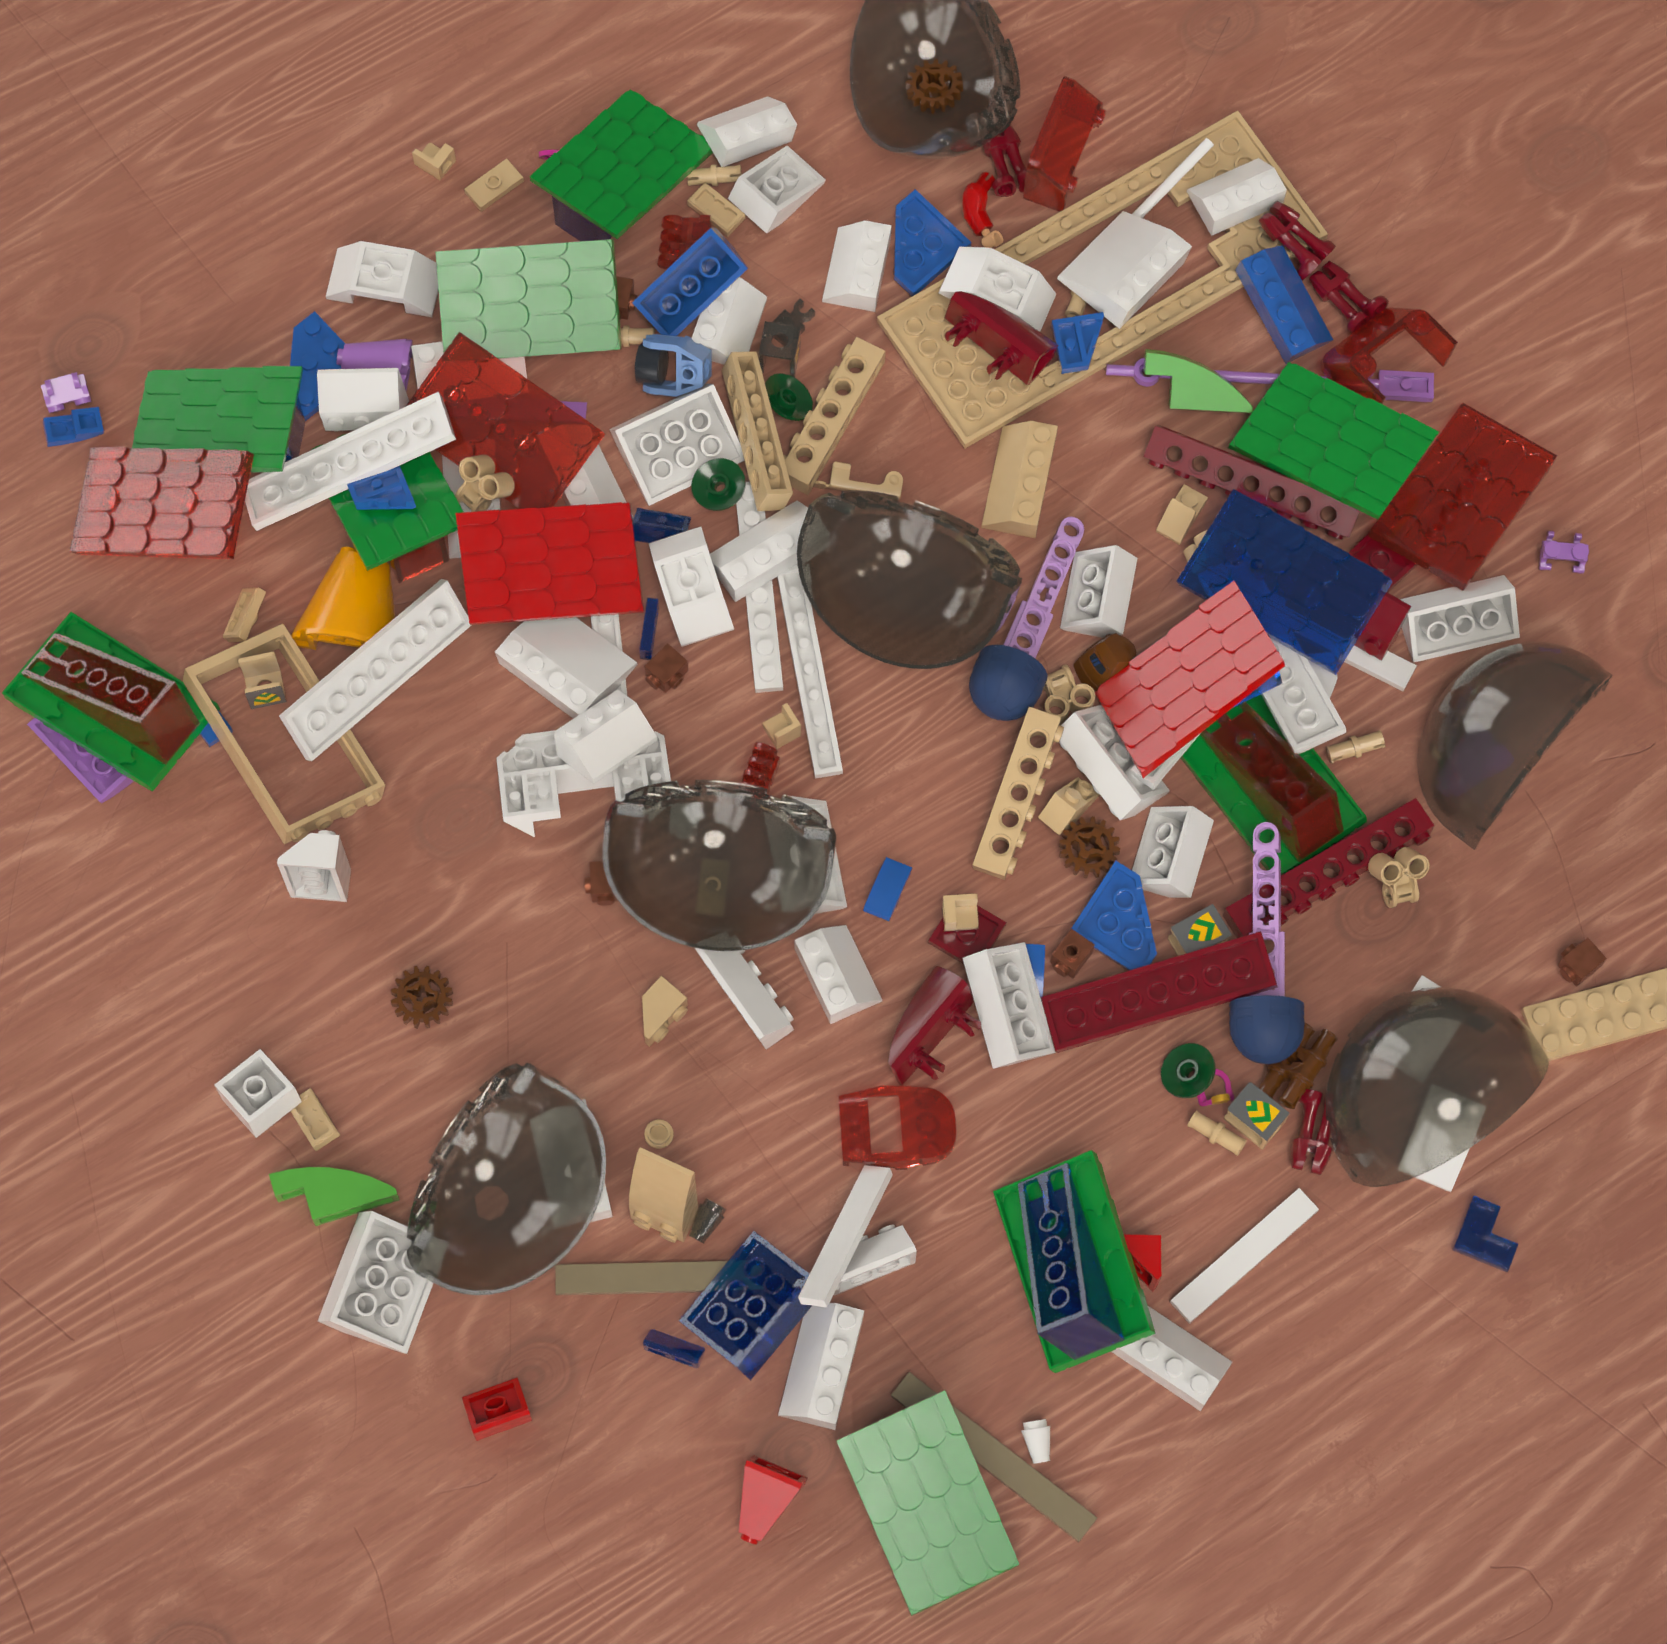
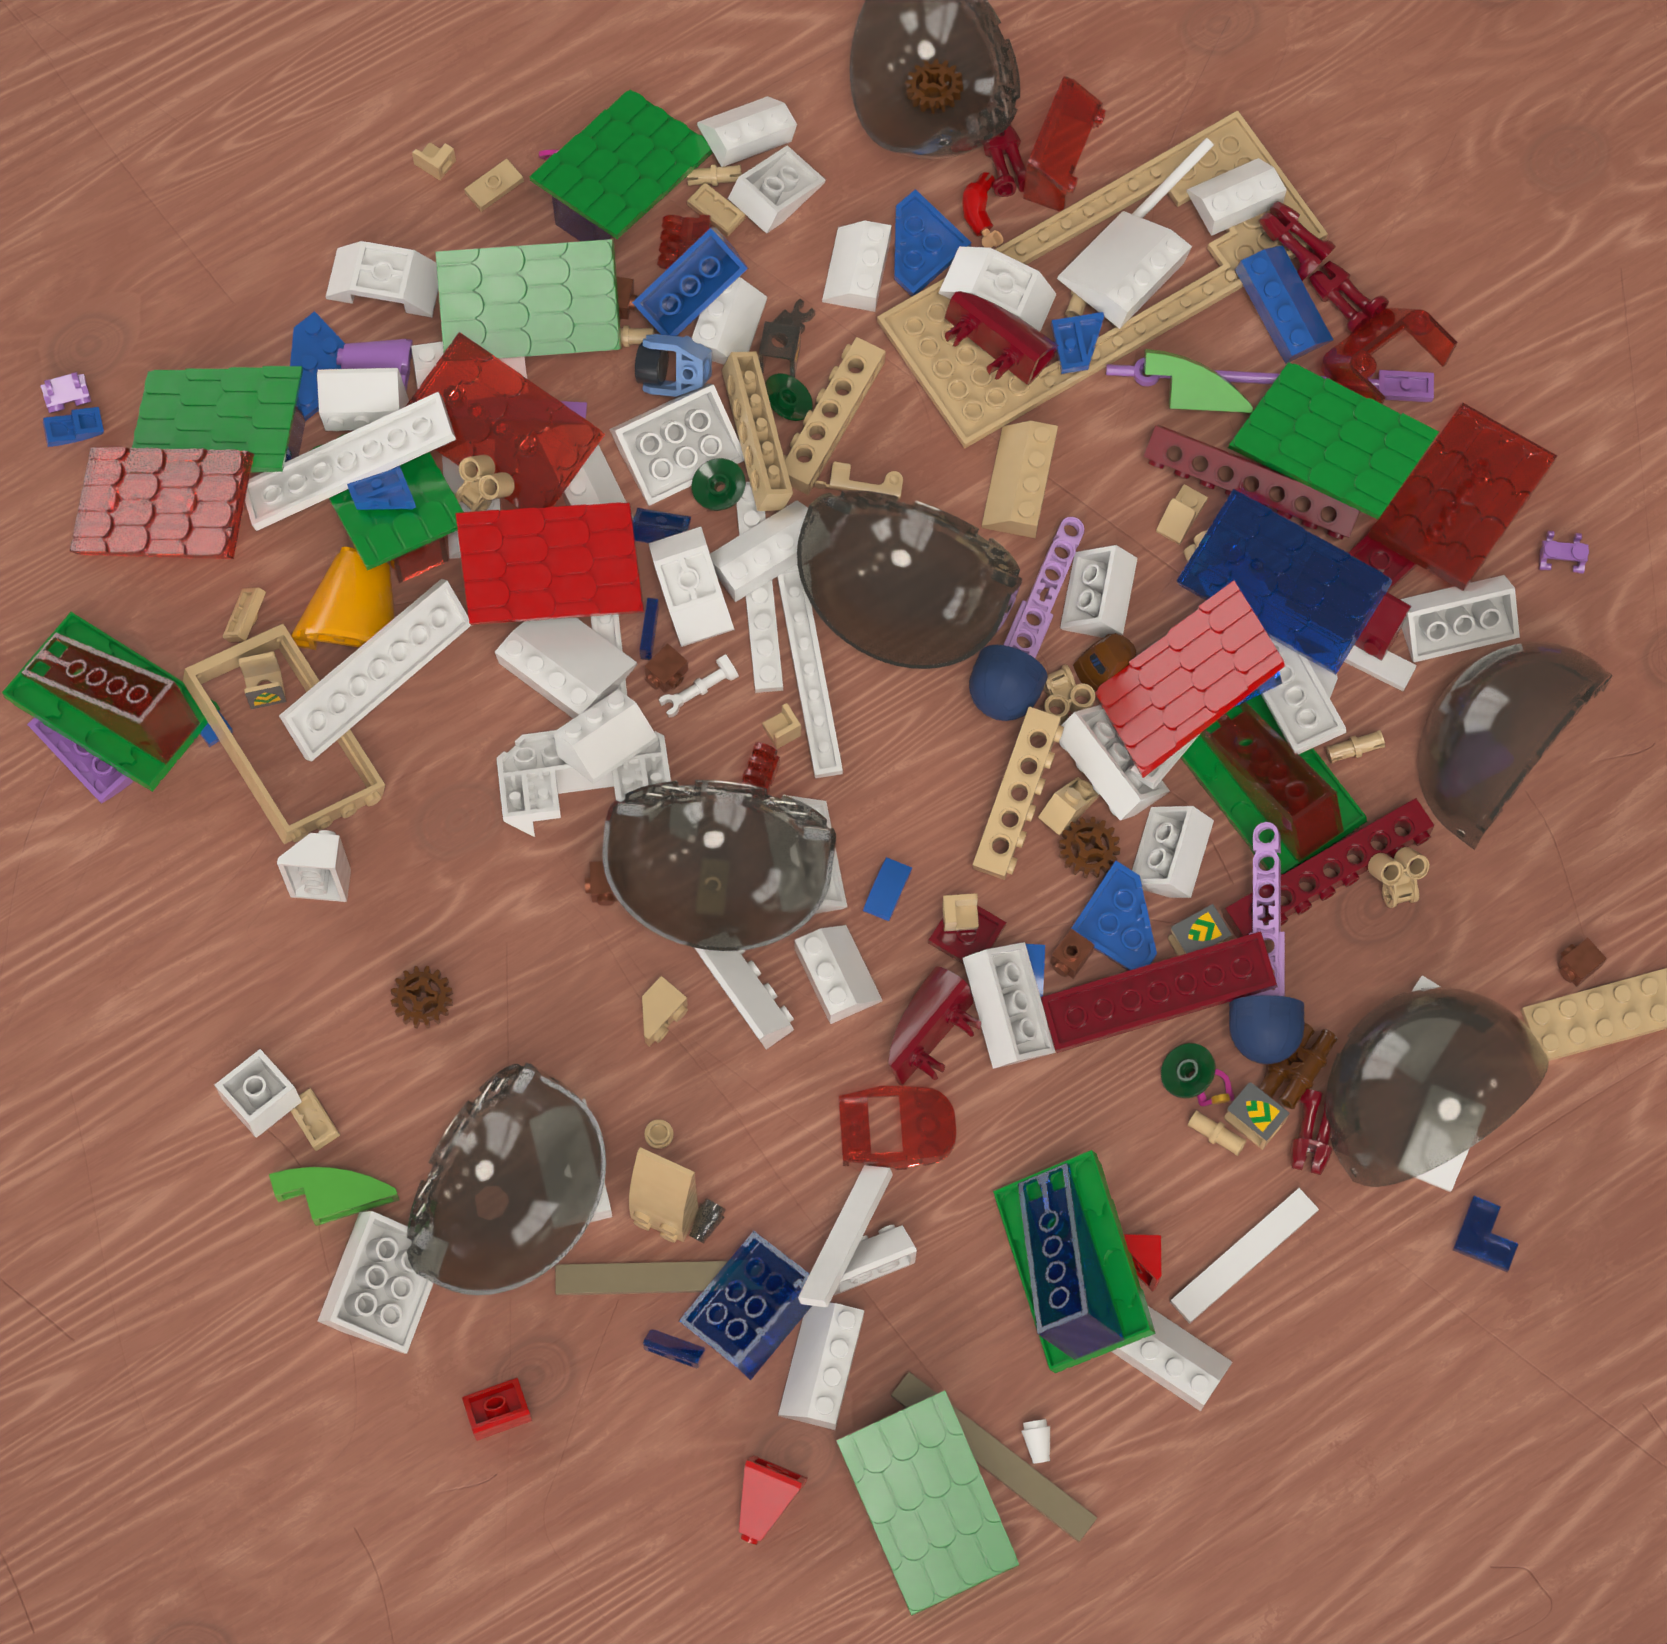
(700, 686): none -> white piece

